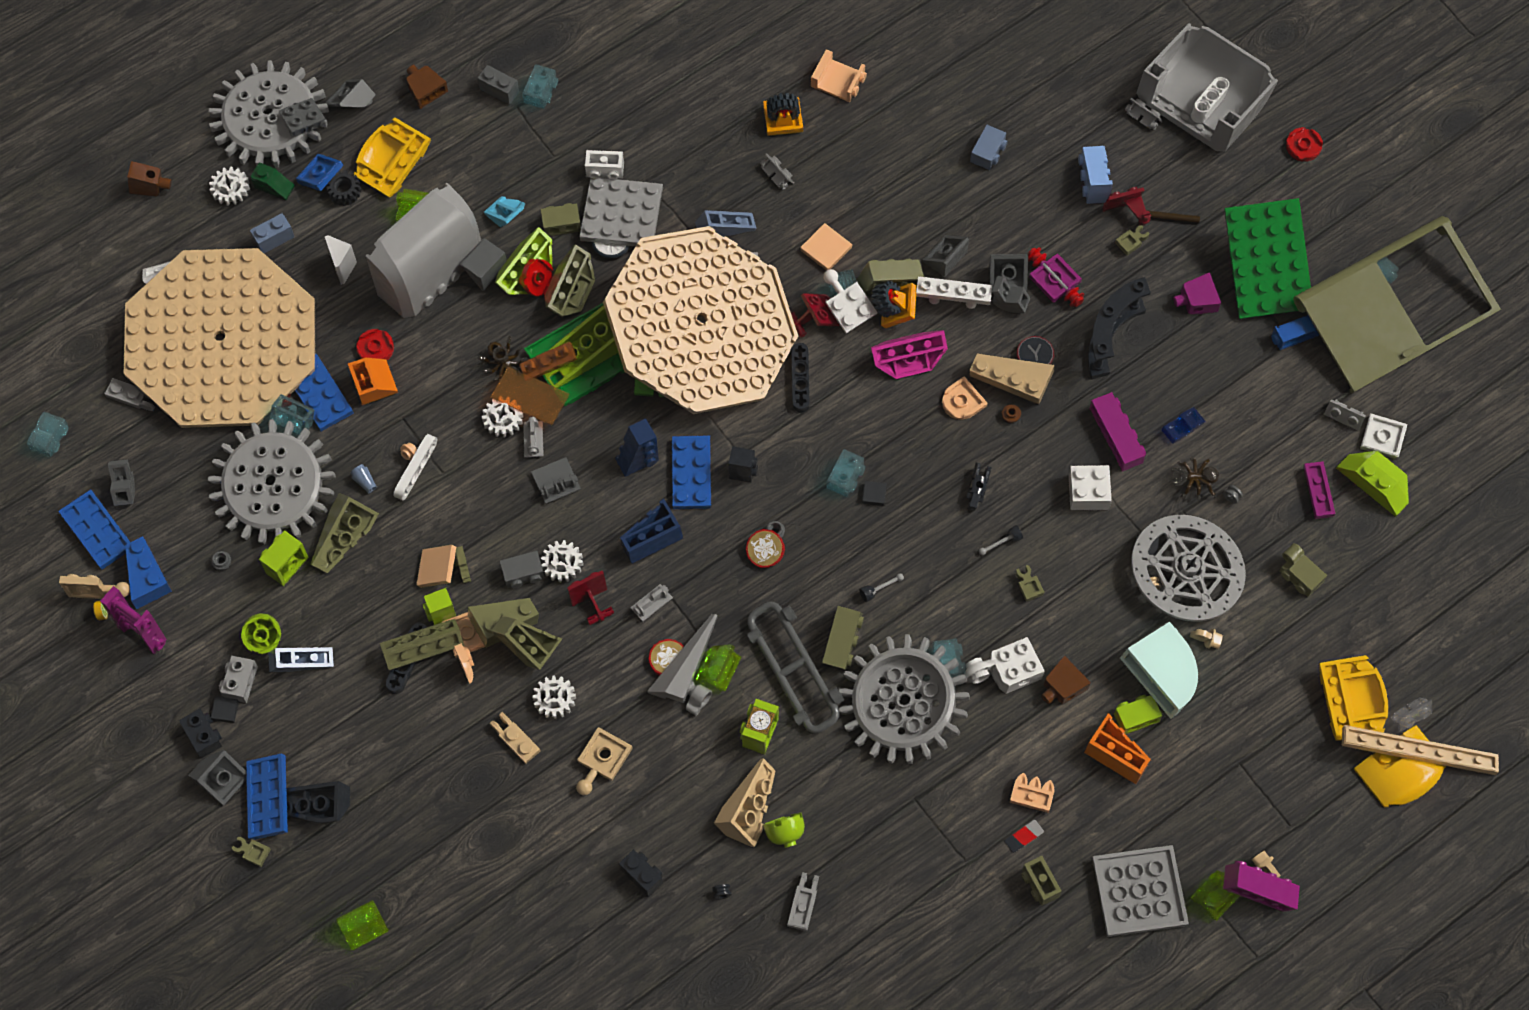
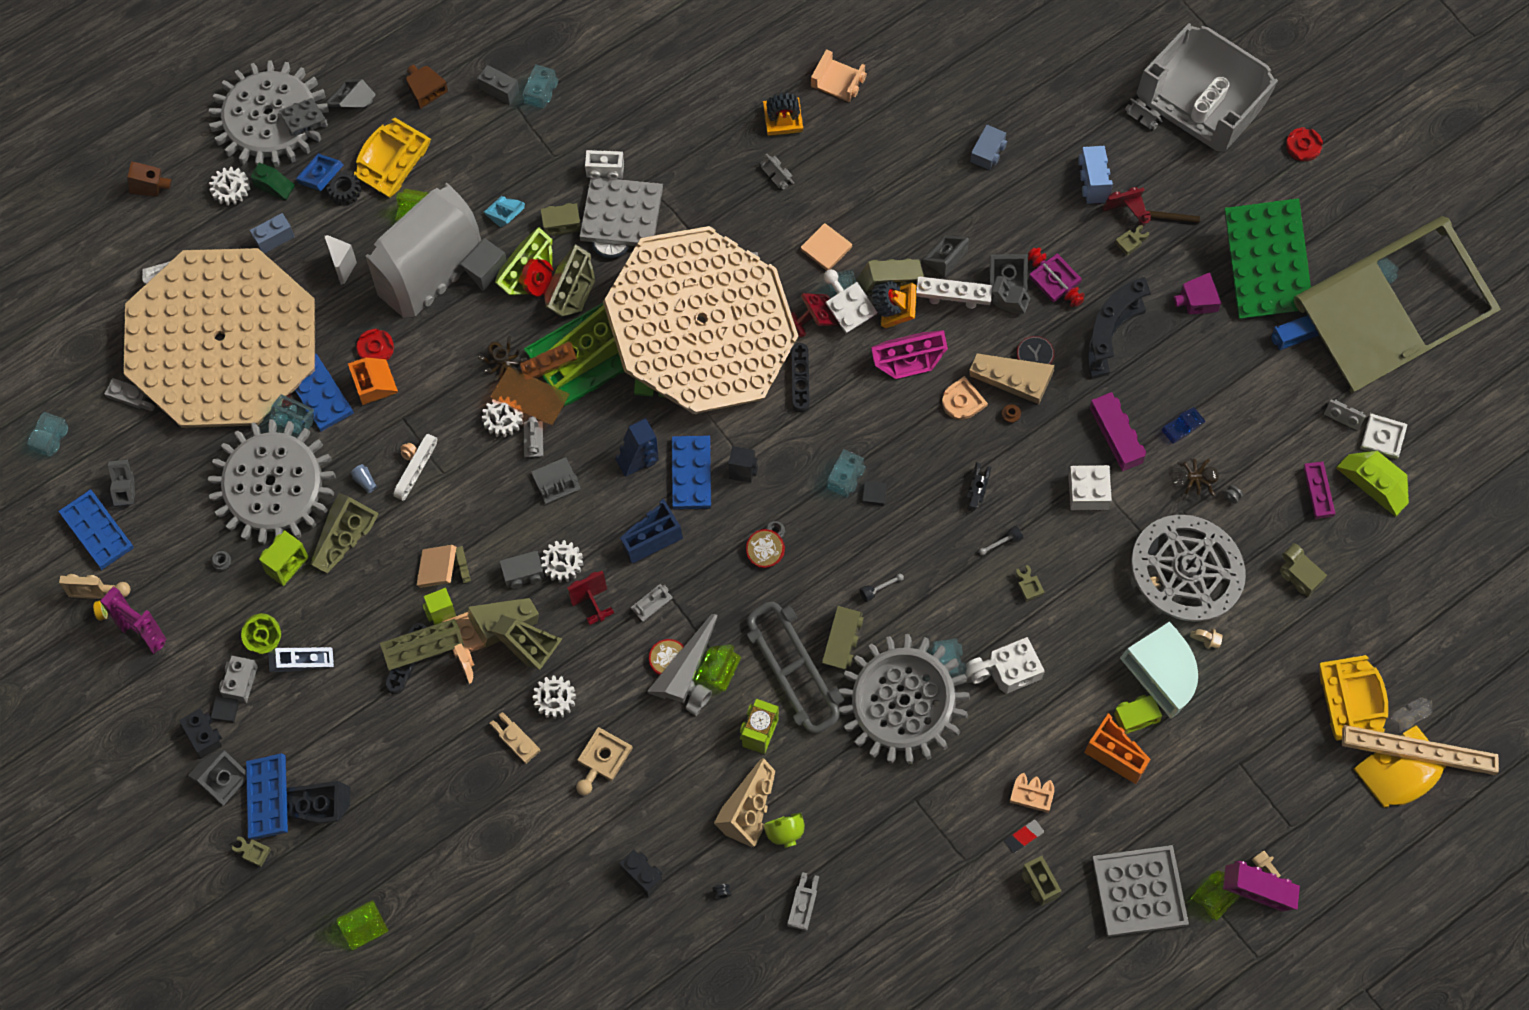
(144, 573): blue wedge -> none
(726, 222): sand blue slope -> none
(1064, 682): reddish brown torso -> none

